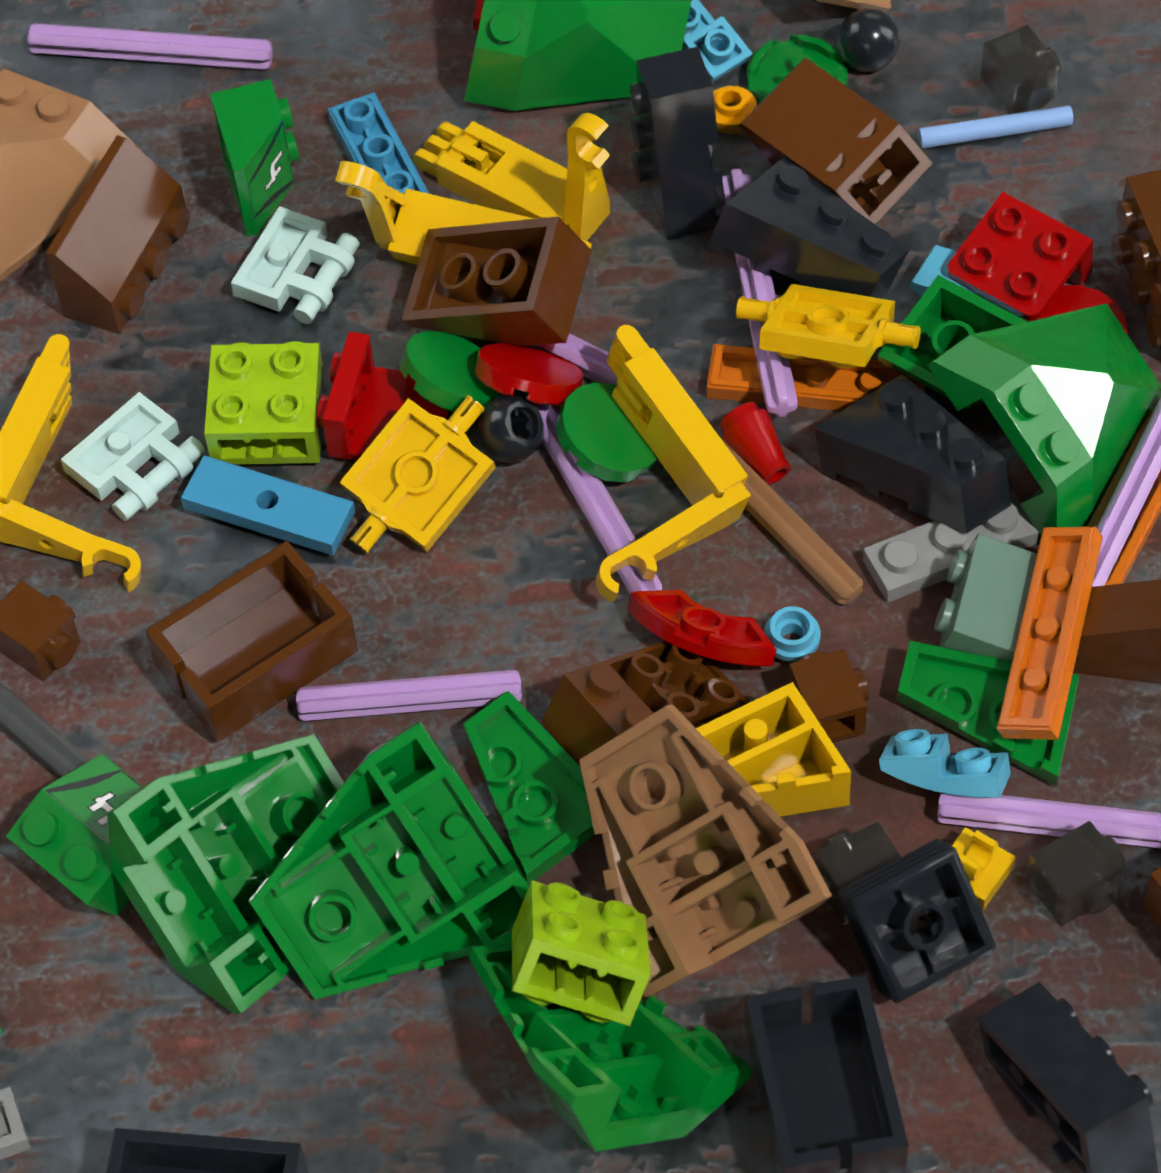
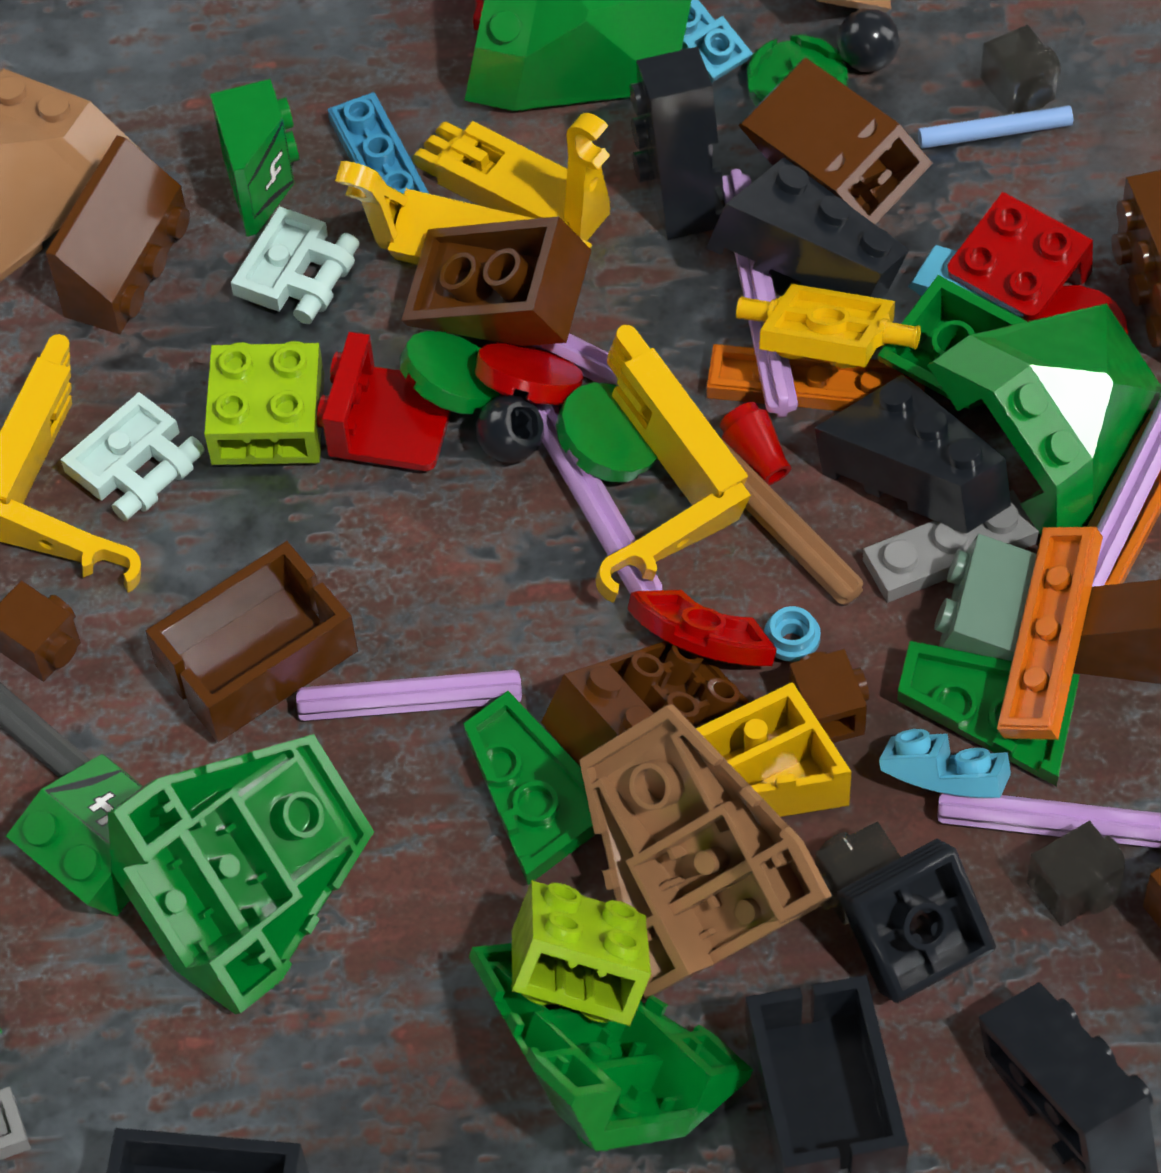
(150, 46): lavender axle -> none
(268, 505): dark azure tile -> none
(392, 874): green wedge -> none
(417, 474): yellow plate -> none
(731, 107): light orange plate -> none
(984, 863): yellow tile -> none

